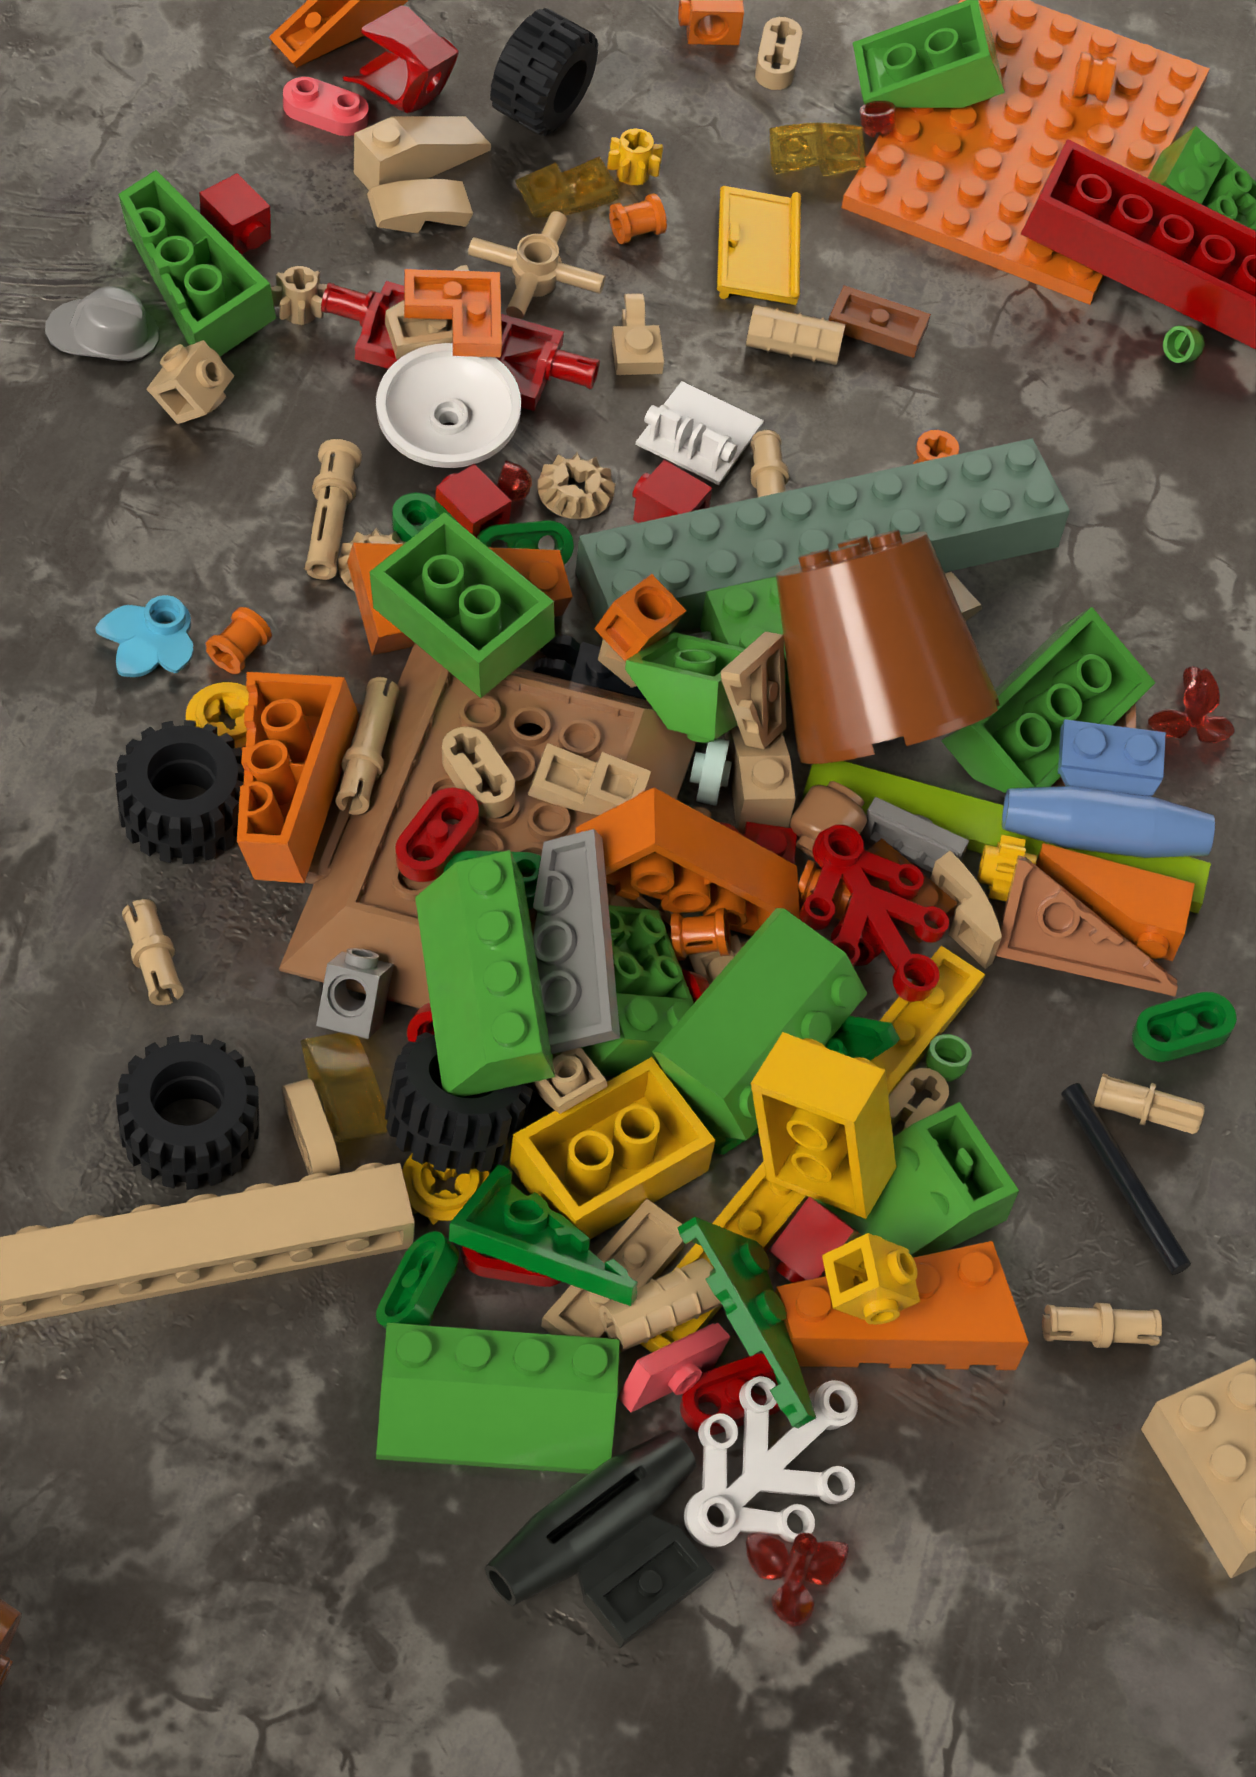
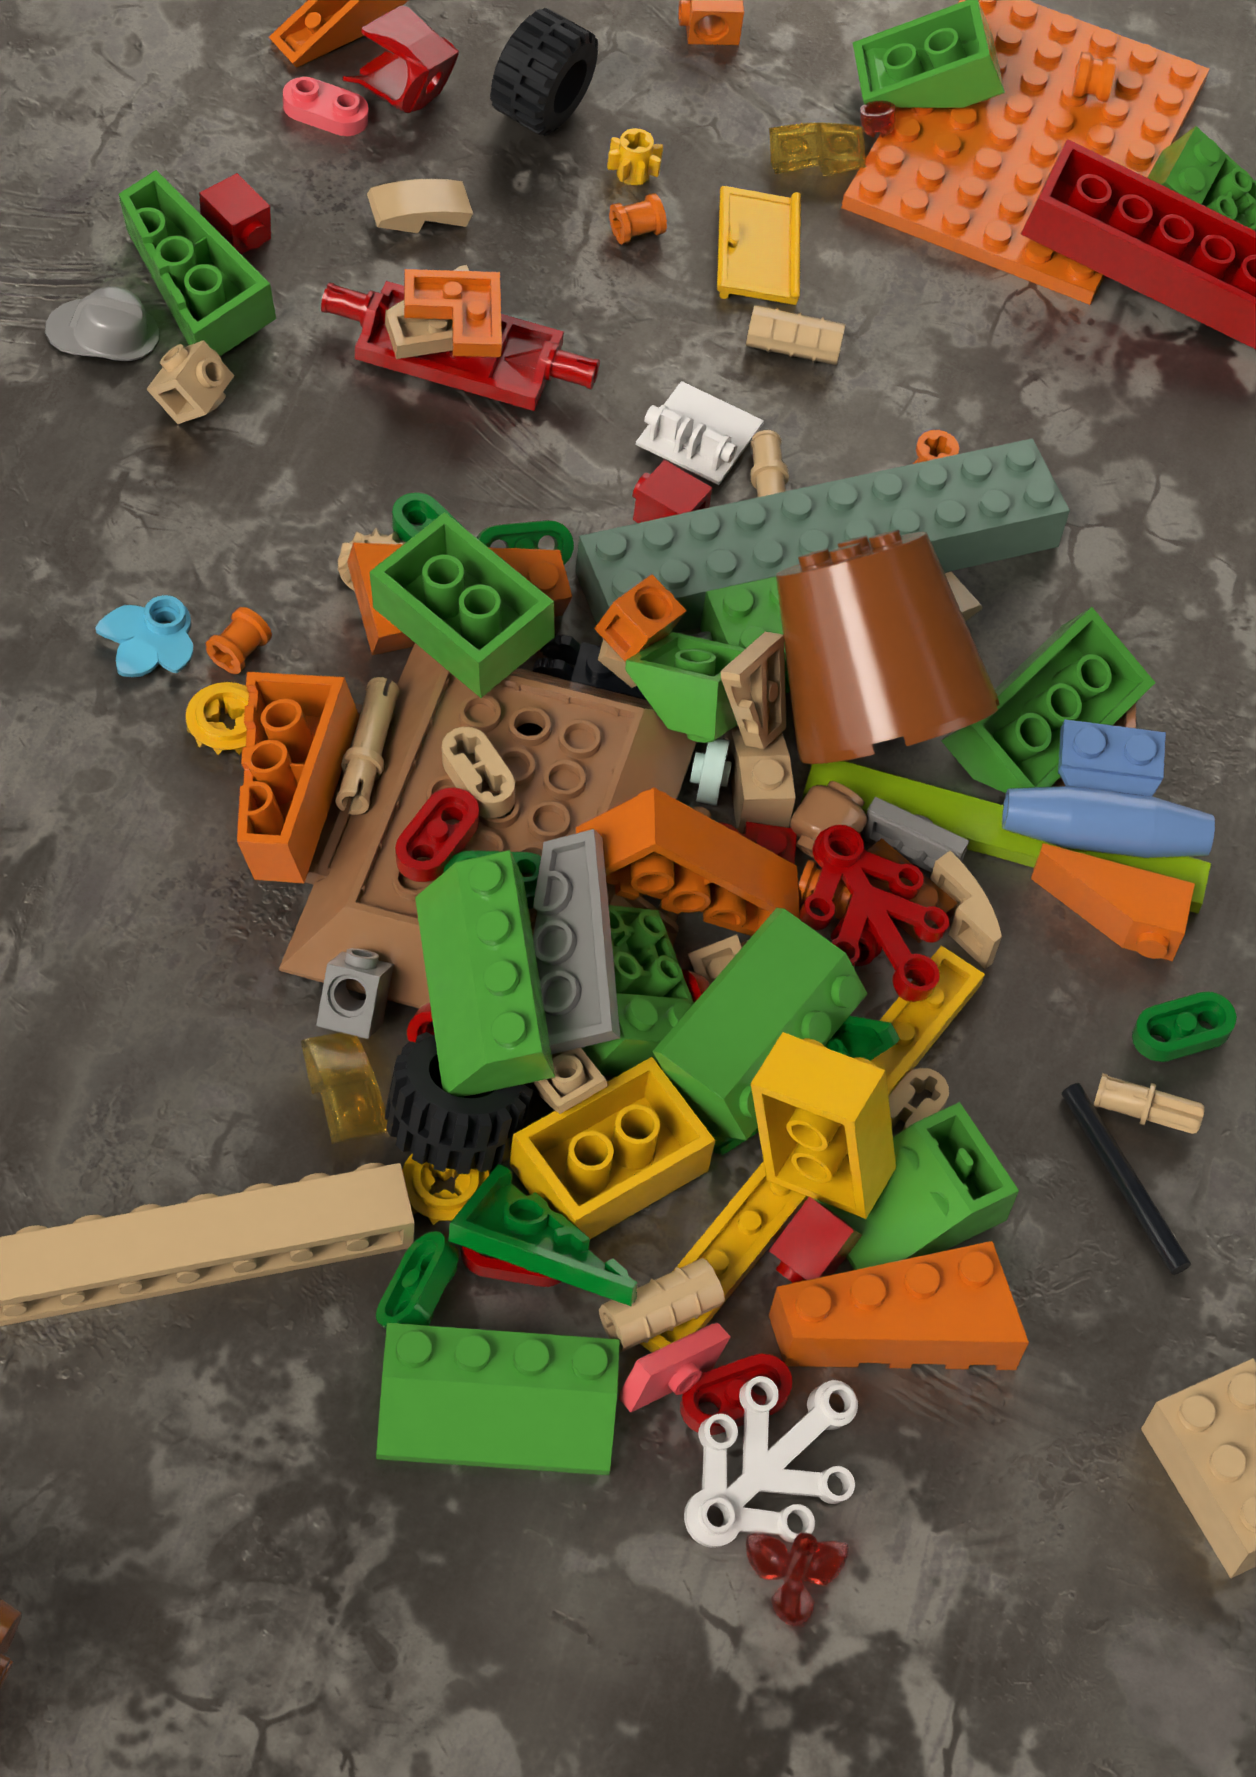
(152, 952): tan pin -> none
(175, 758): black tyre -> none
(181, 1073): black tyre -> none
(298, 295): tan gear -> none
(311, 1128): tan beam -> none
(333, 491): tan pin -> none
(414, 148): tan slope -> none
(439, 388): white dish -> none
(473, 500): red brick -> none
(514, 481): clear red hinge -> none
(536, 265): tan bar -> none
(568, 191): clear yellow slope -> none
(570, 500): tan gear -> none
(585, 784): tan slope -> none
(606, 1533): pearl dark grey plate -> none
(636, 346): tan plate -> none
(642, 1247): tan plate -> none
(701, 934): orange bush -> none
(753, 1309): green wing -> none
(785, 54): tan beam -> none
(871, 1279): yellow brick -> none
(880, 321): dark orange plate -> none
(948, 1056): bright green hinge -> none
(998, 865): yellow gear -> none
(1059, 932): nougat wing -> none
(1102, 1325): tan pin -> none
(1179, 339): bright green hinge -> none
(1200, 699): clear red plant -> none

